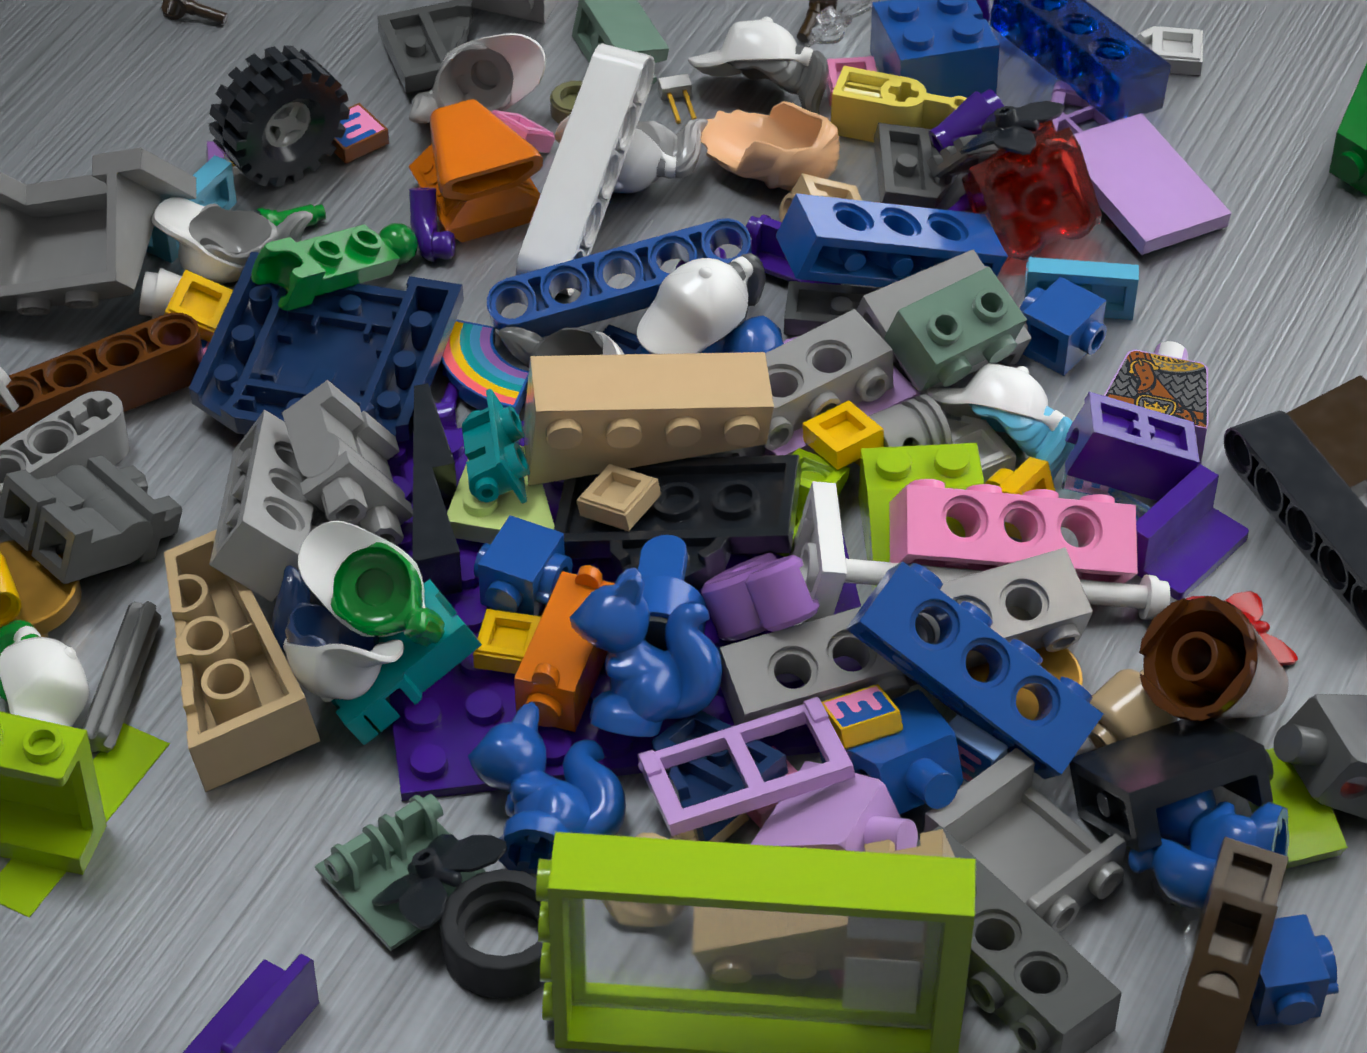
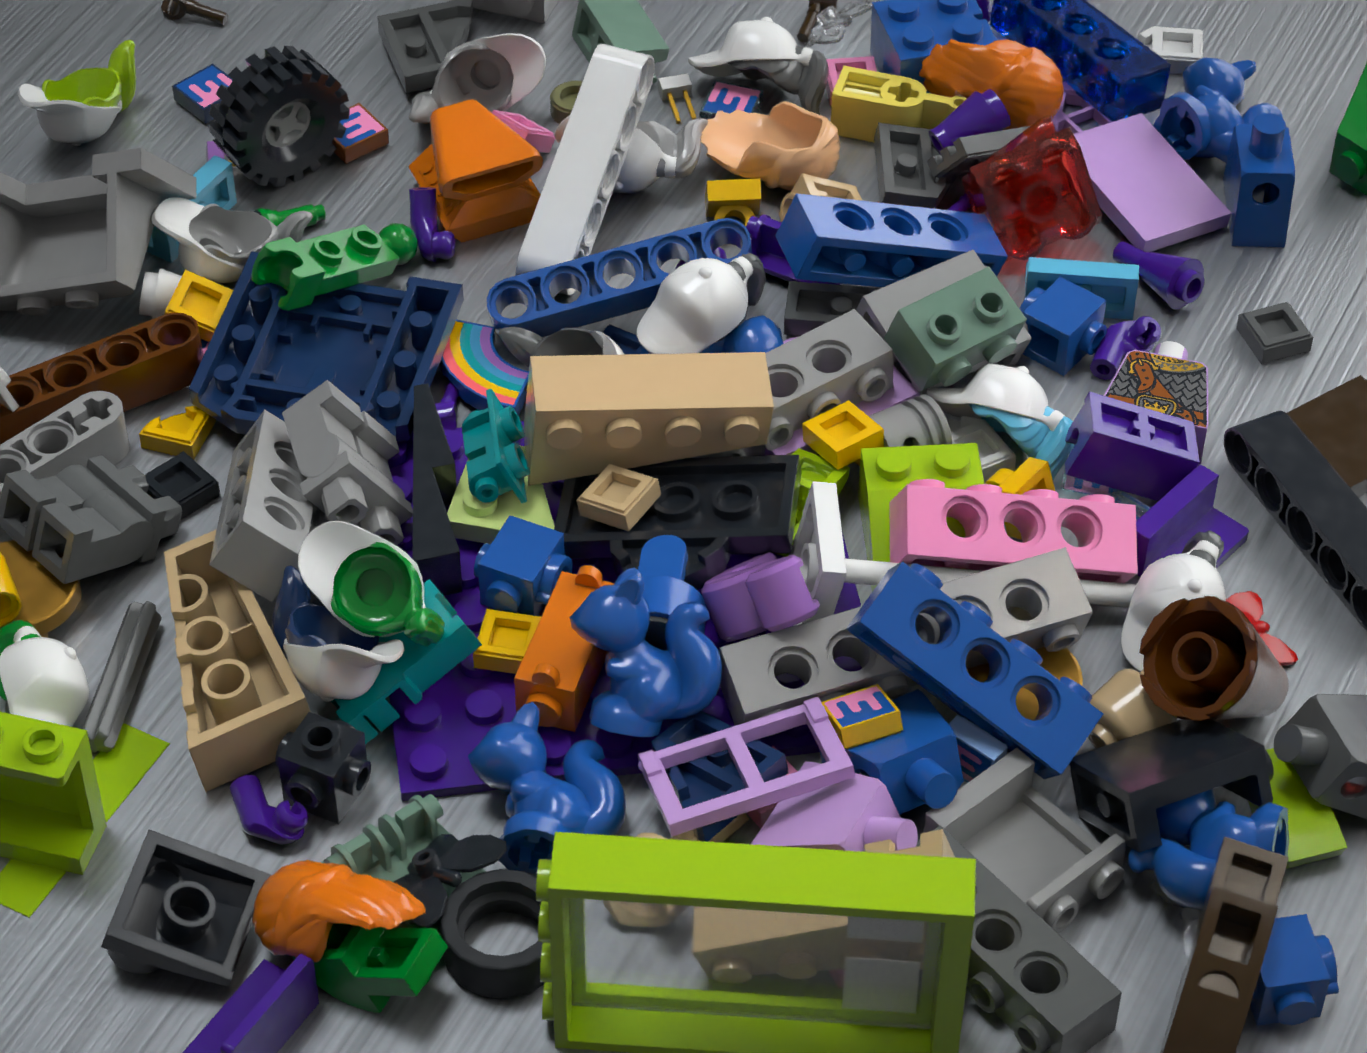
(85, 101): none -> hair
(178, 433): none -> yellow tile
(183, 911): none -> black slope
(184, 482): none -> black tile
(199, 91): none -> tile
(264, 821): none -> dark purple arm
(308, 896): none -> orange hair
(323, 766): none -> black brick
(377, 963): none -> green brick
(730, 97): none -> tile
(733, 198): none -> yellow tile
(1013, 127): black piece -> none
(1018, 74): none -> orange hair
(1121, 339): none -> dark purple arm
(1168, 580): none -> white hair
(1172, 277): none -> dark purple cone
(1205, 114): none -> blue animal
(1259, 156): none -> blue torso
(1274, 332): none -> dark grey tile

